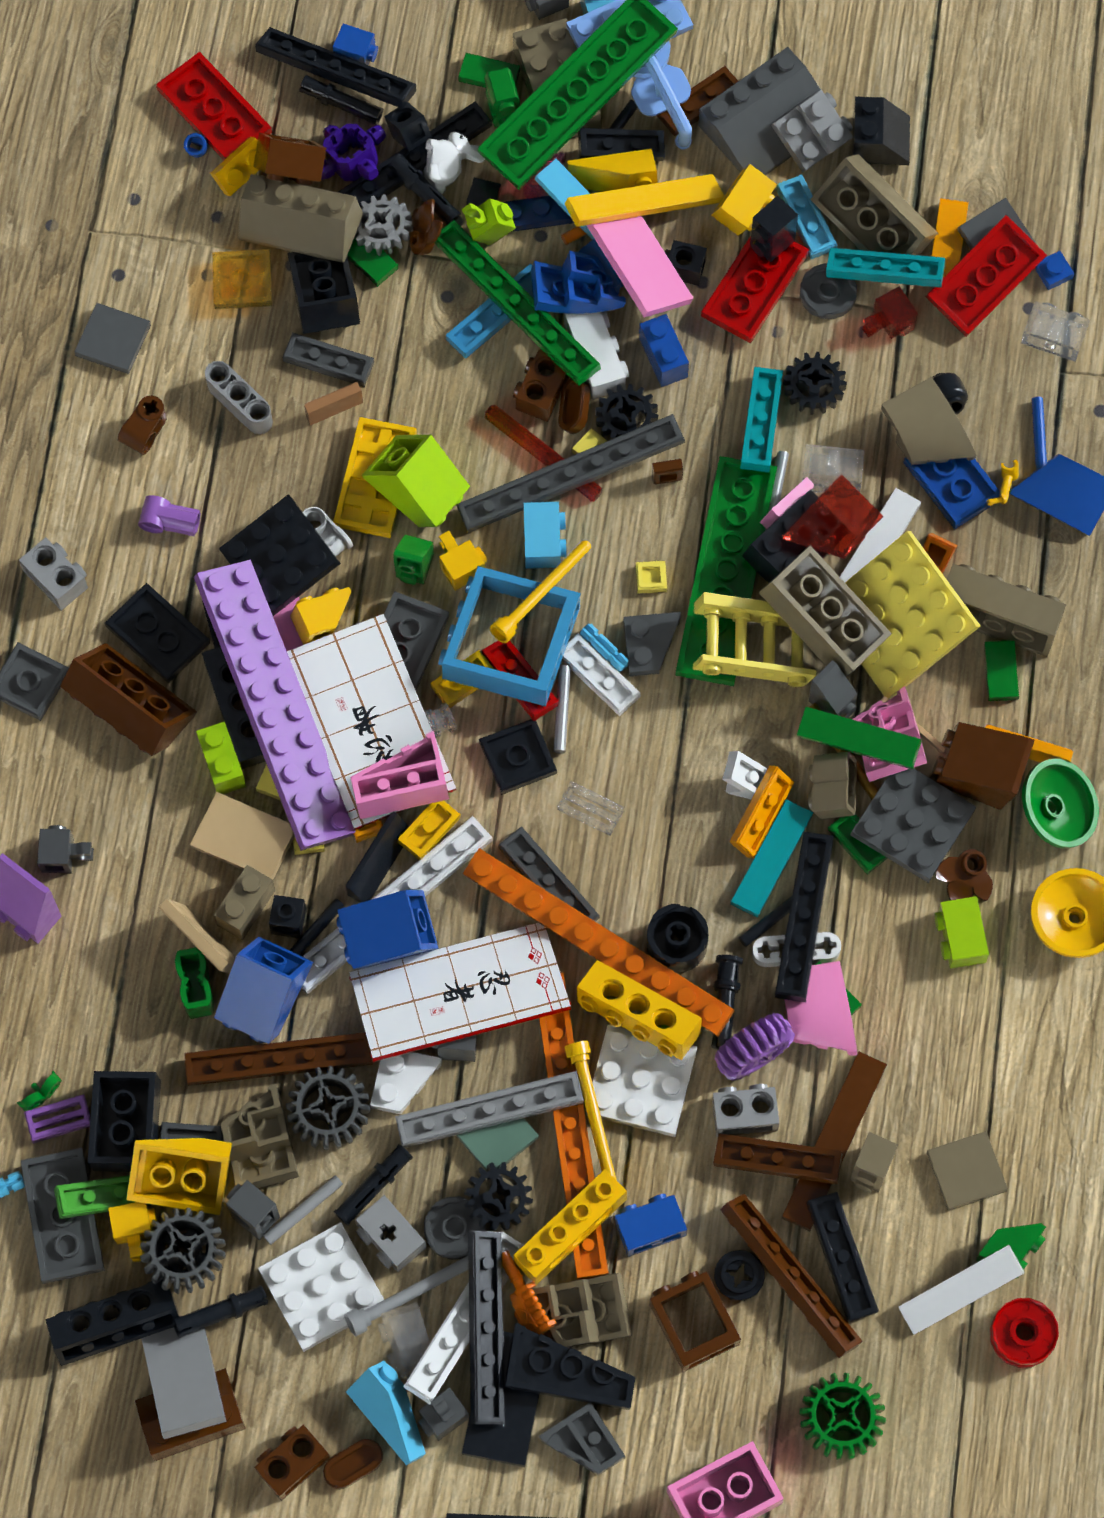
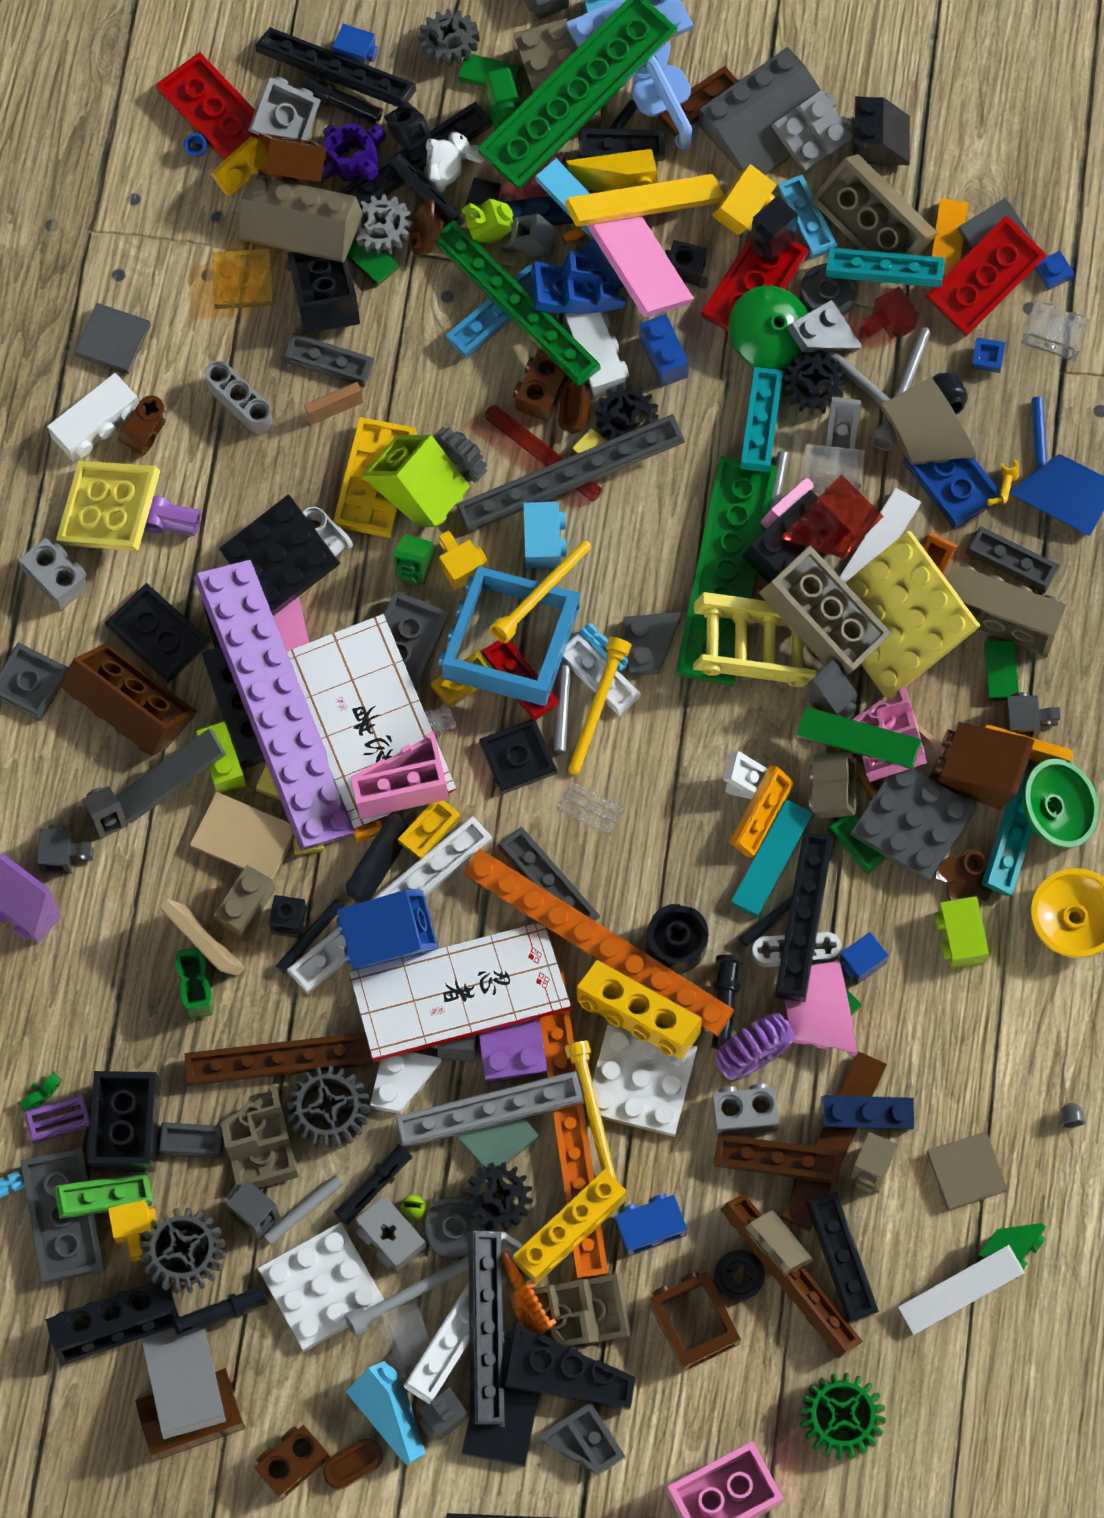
(93, 417): none -> white brick
(104, 811): none -> dark grey slope
(108, 505): none -> light yellow plate
(170, 775): none -> dark grey tile
(180, 1173): yellow slope -> none
(262, 989): blue slope -> none
(283, 109): none -> light grey plate
(319, 615): yellow slope -> none
(411, 1213): none -> lime hinge
(448, 37): none -> dark grey gear
(462, 453): none -> dark grey gear
(513, 1052): none -> medium lavender slope
(531, 236): none -> dark grey brick
(617, 649): none -> yellow piece
(651, 577): light yellow tile -> none
(667, 471): reddish brown tile -> none
(754, 331): none -> green dish
(778, 1243): none -> dark tan slope
(824, 331): none -> wing
(843, 423): none -> light grey slope
(860, 380): none -> light grey bar
(863, 958): none -> blue brick
(867, 1112): none -> dark blue plate
(884, 436): none -> light grey piece
(988, 355): none -> blue plate
(1008, 847): none -> teal plate
(1012, 559): none -> dark grey tile
(1025, 717): none -> dark grey brick
(1032, 1315): red wheel -> none
(1071, 1116): none -> dark grey hinge

